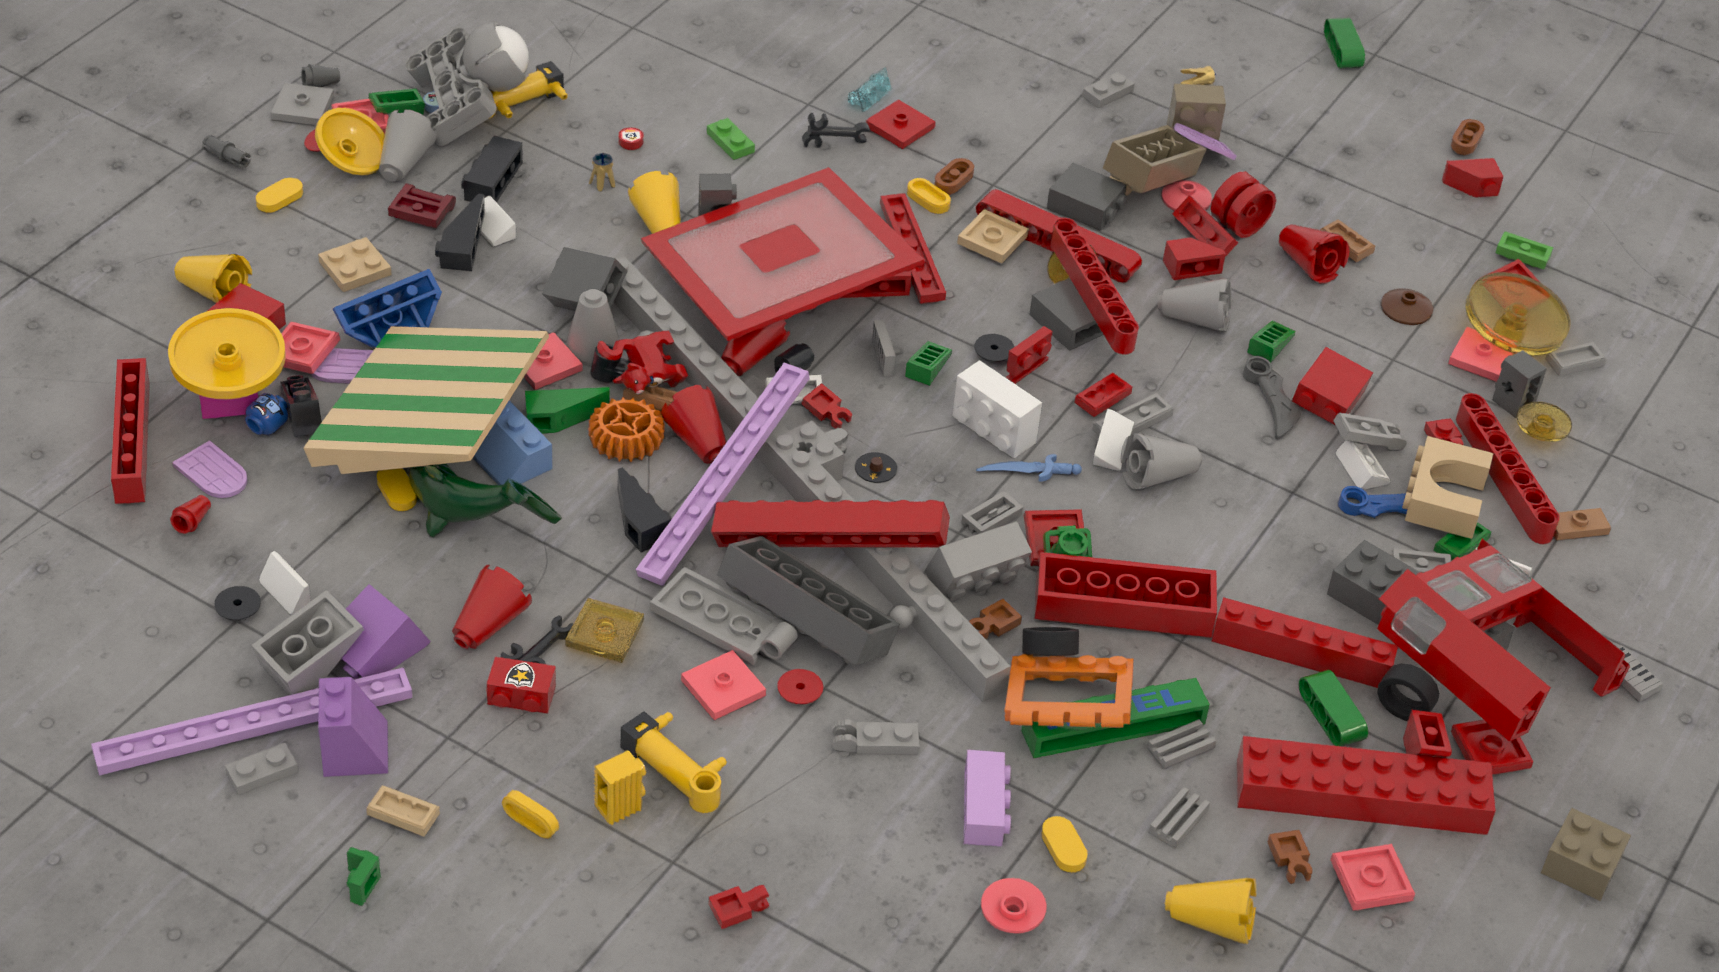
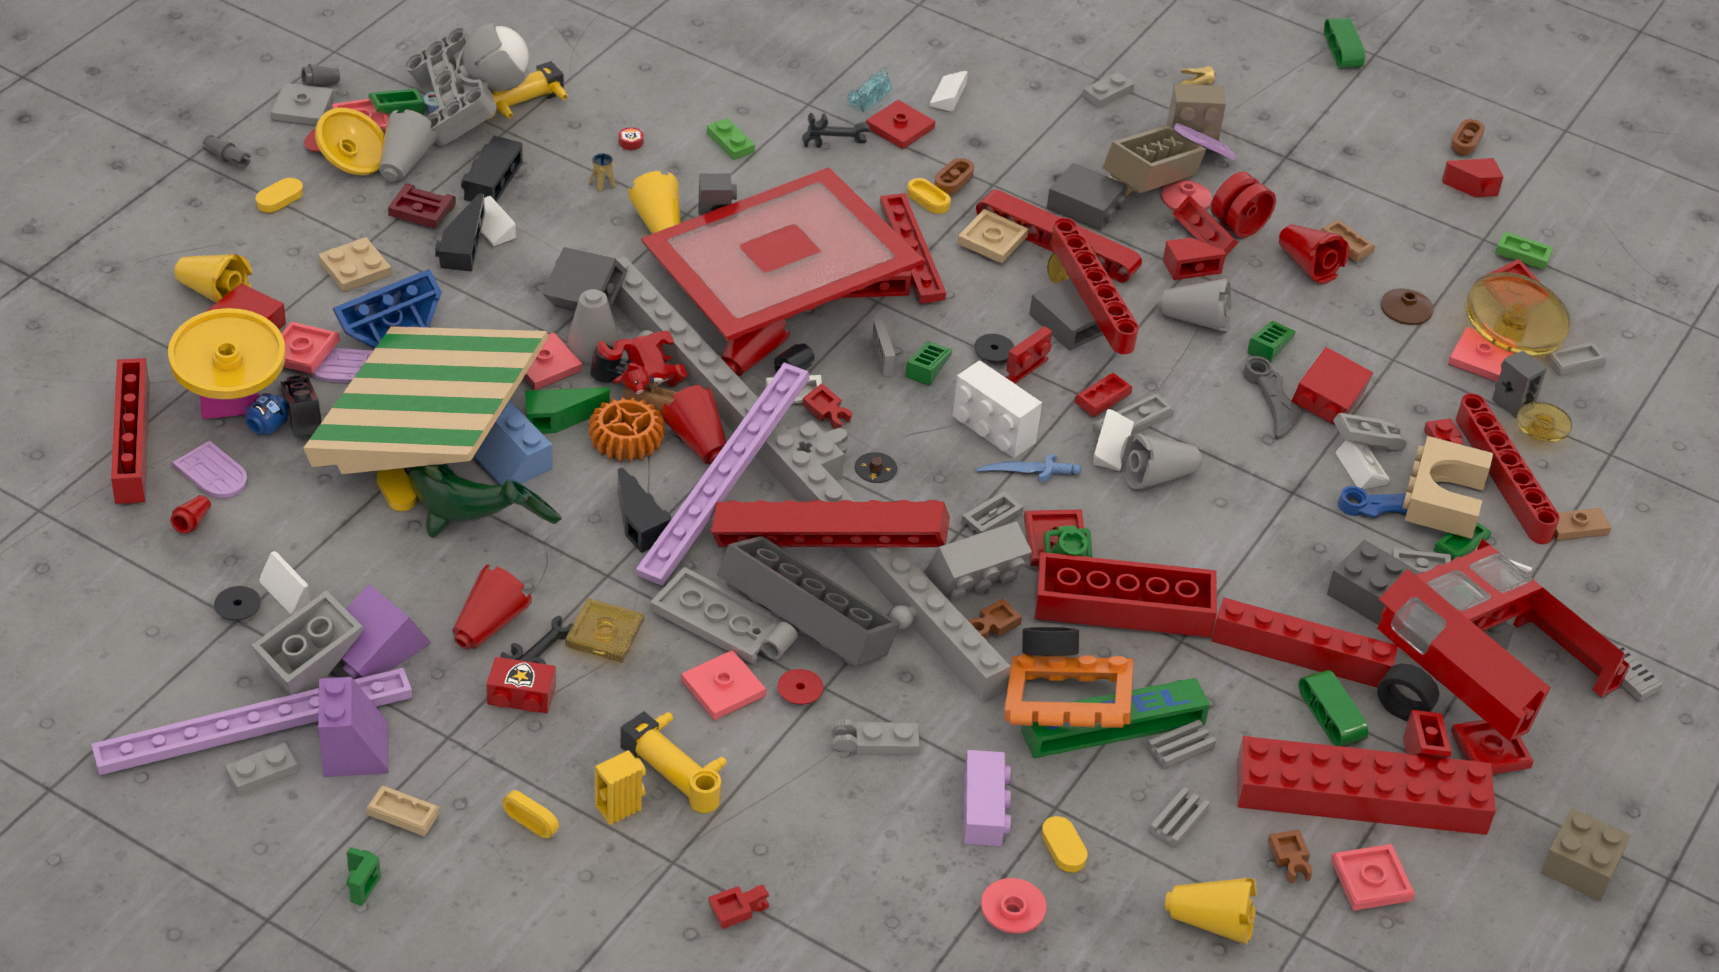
(949, 91): none -> white slope

